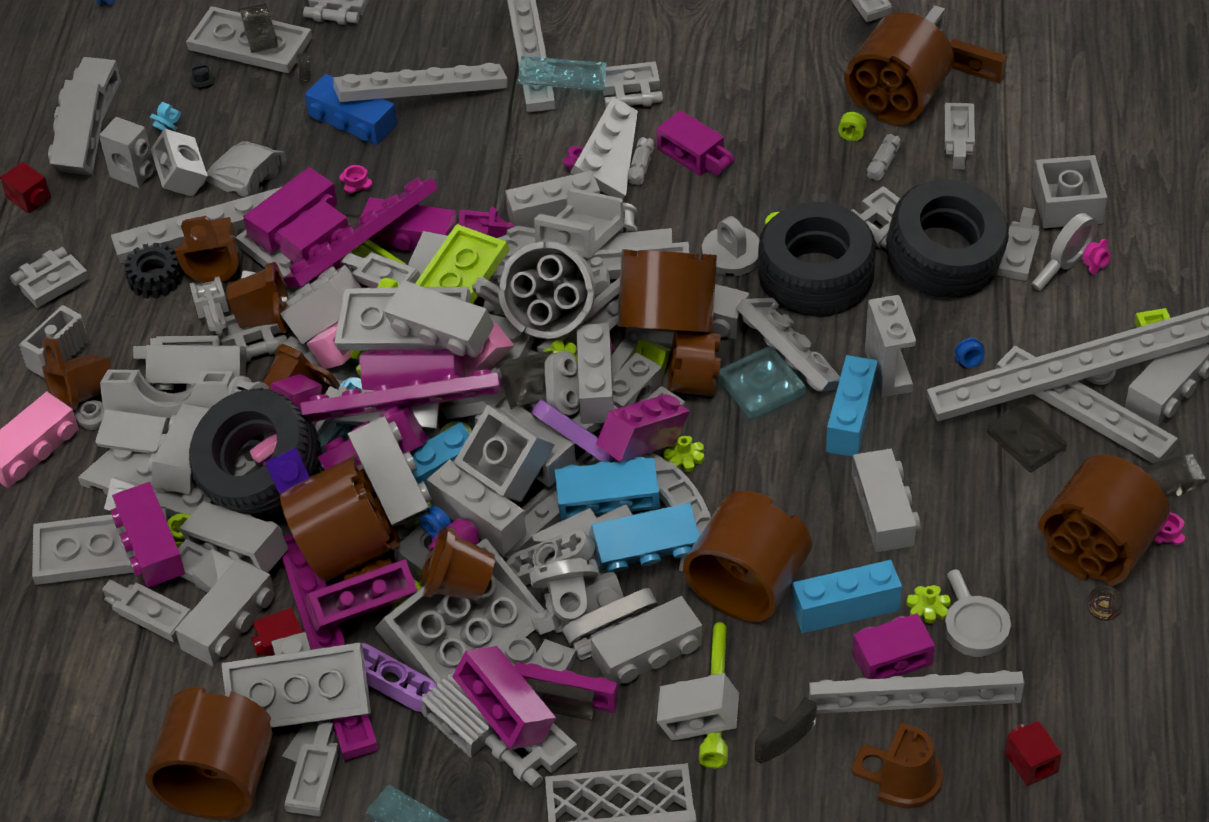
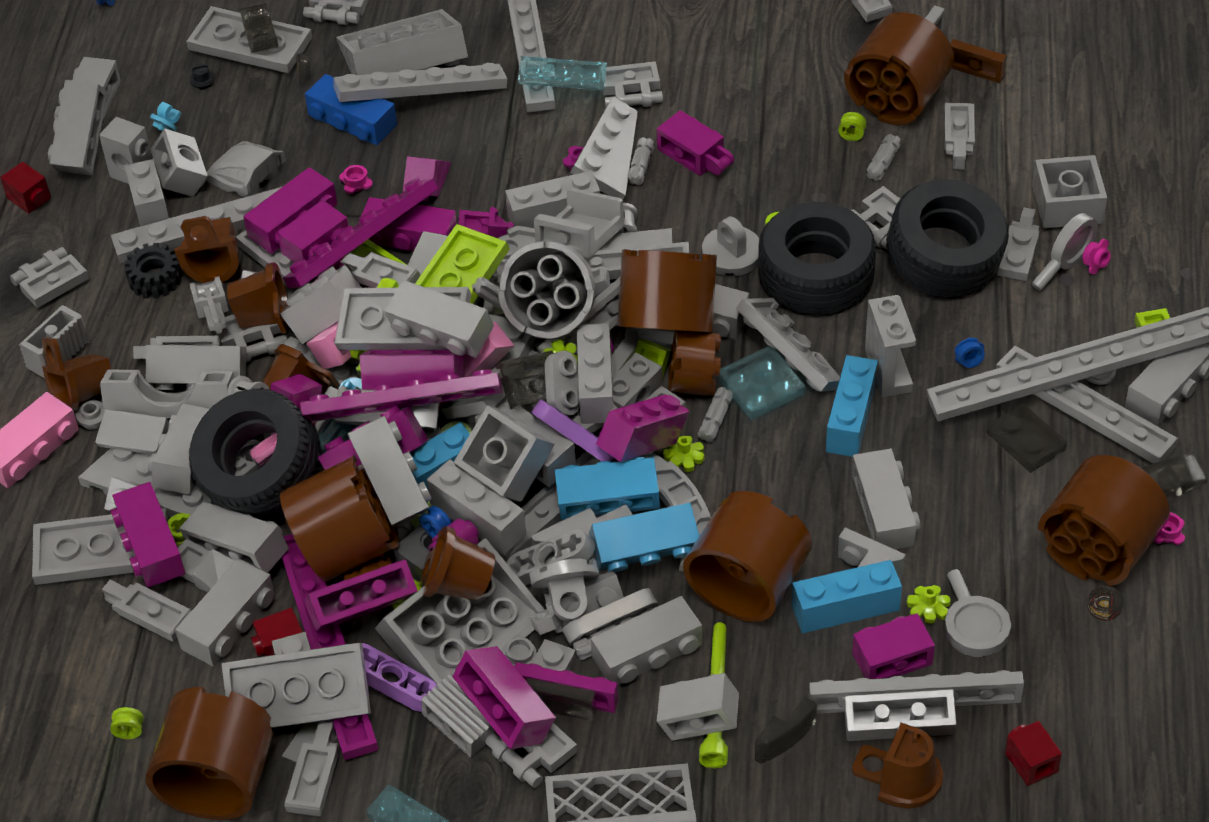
(126, 723): none -> lime bush
(146, 192): none -> light grey brick
(286, 470): dark purple plate -> none
(405, 44): none -> light grey slope
(426, 169): none -> magenta slope
(715, 414): none -> light grey axle
(863, 551): none -> light grey slope
(881, 714): none -> light grey brick

